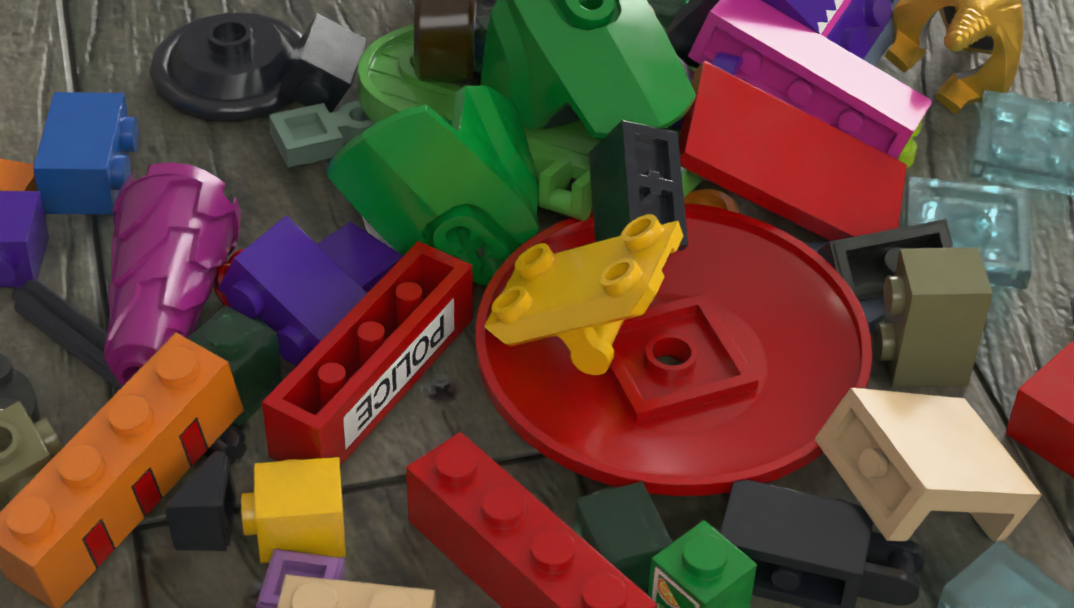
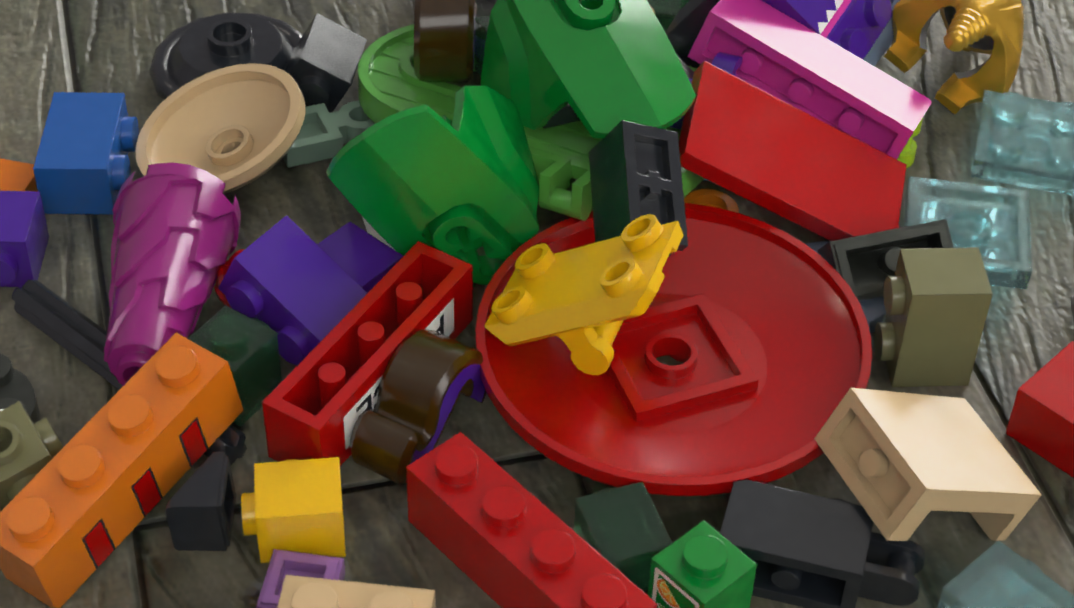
(226, 123): none -> tan dish
(415, 402): none -> dark brown animal

